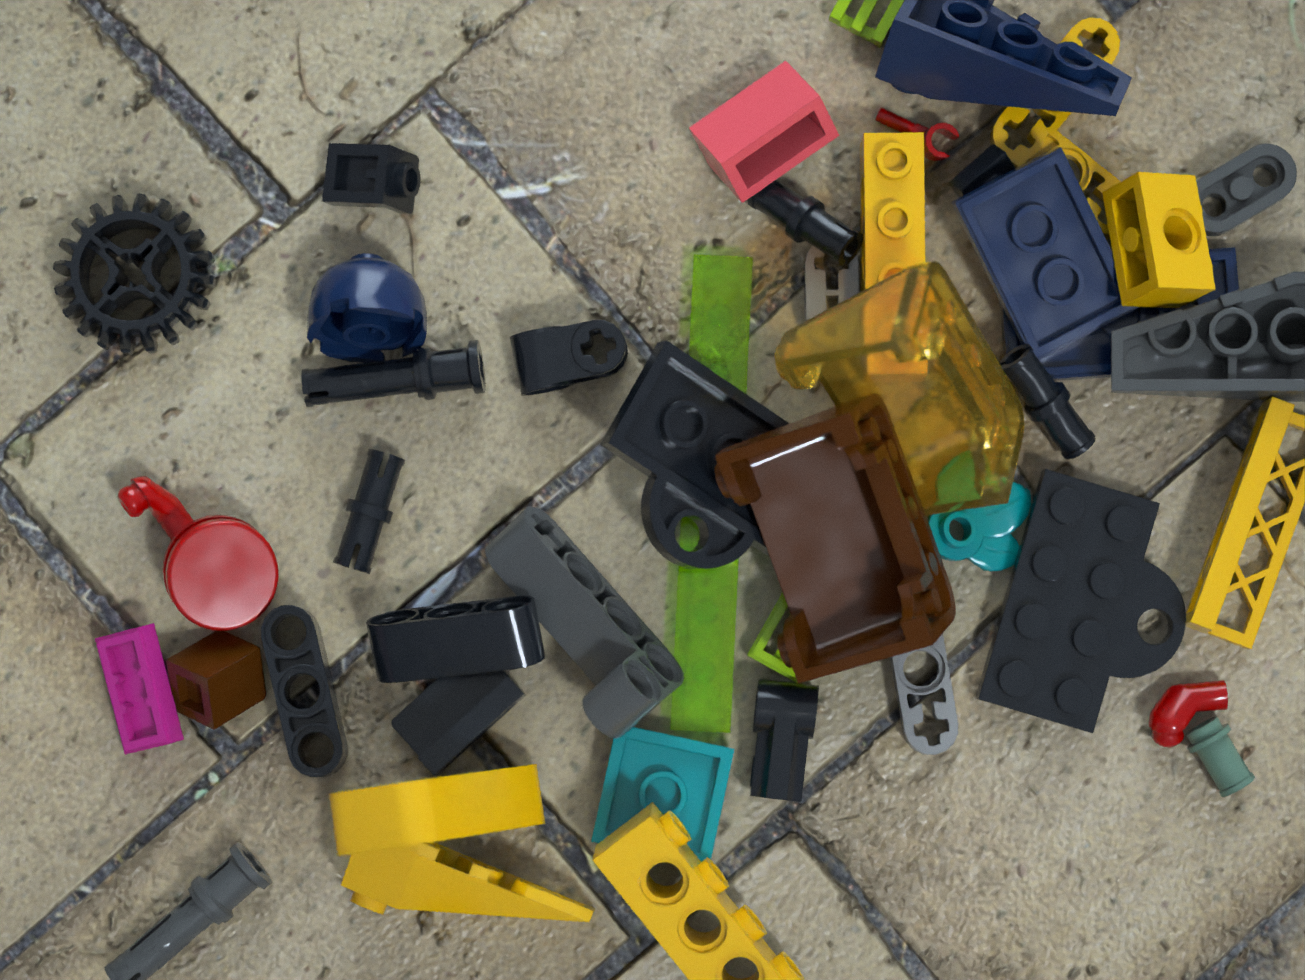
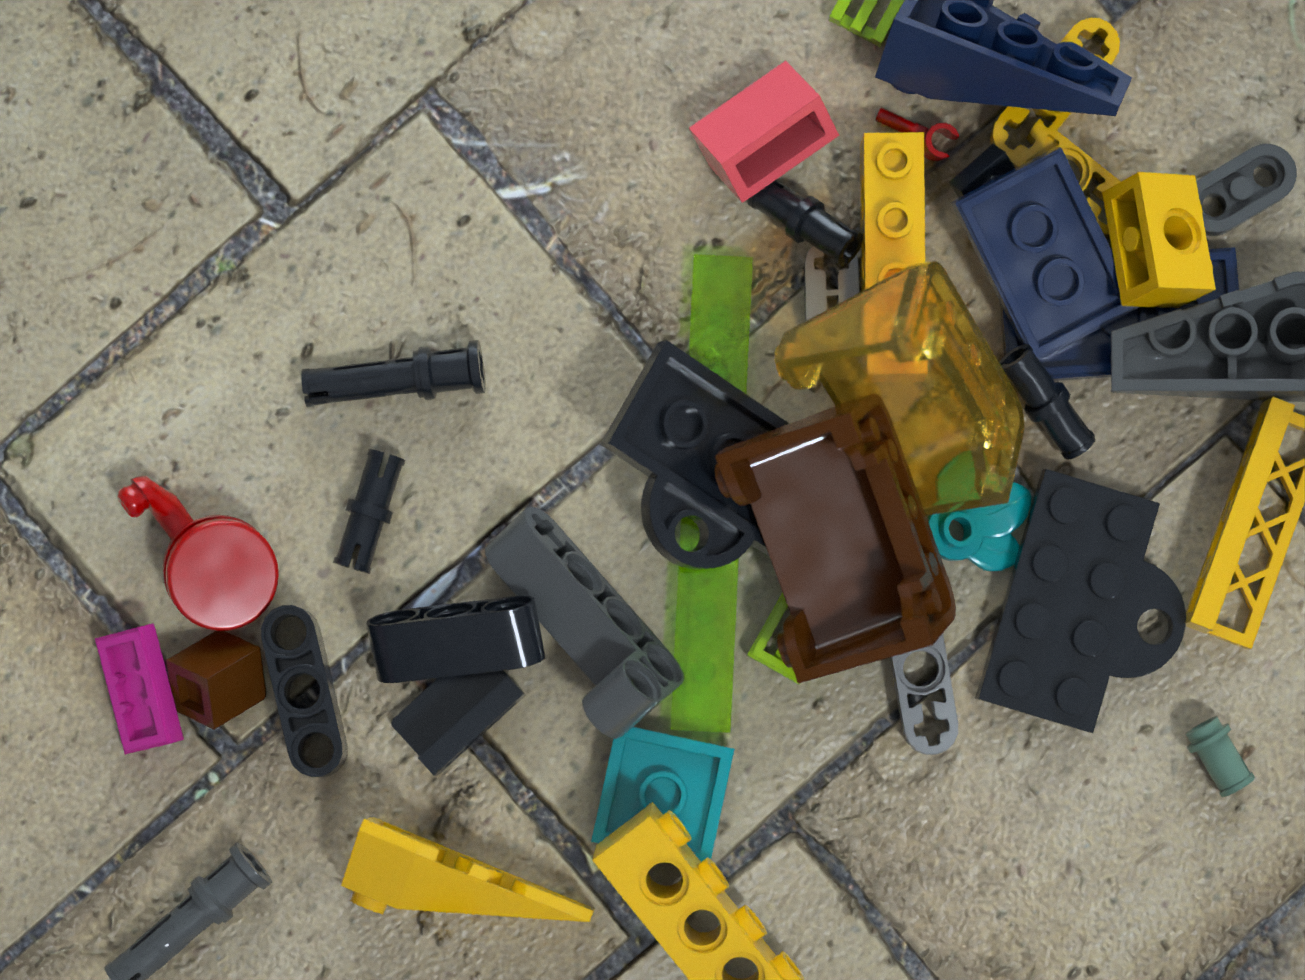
(96, 241): black gear -> none
(366, 309): dark blue cylinder -> none
(371, 177): black bracket -> none
(436, 809): yellow beam -> none
(555, 356): black piece -> none
(783, 725): black piece -> none
(1179, 706): red arm -> none

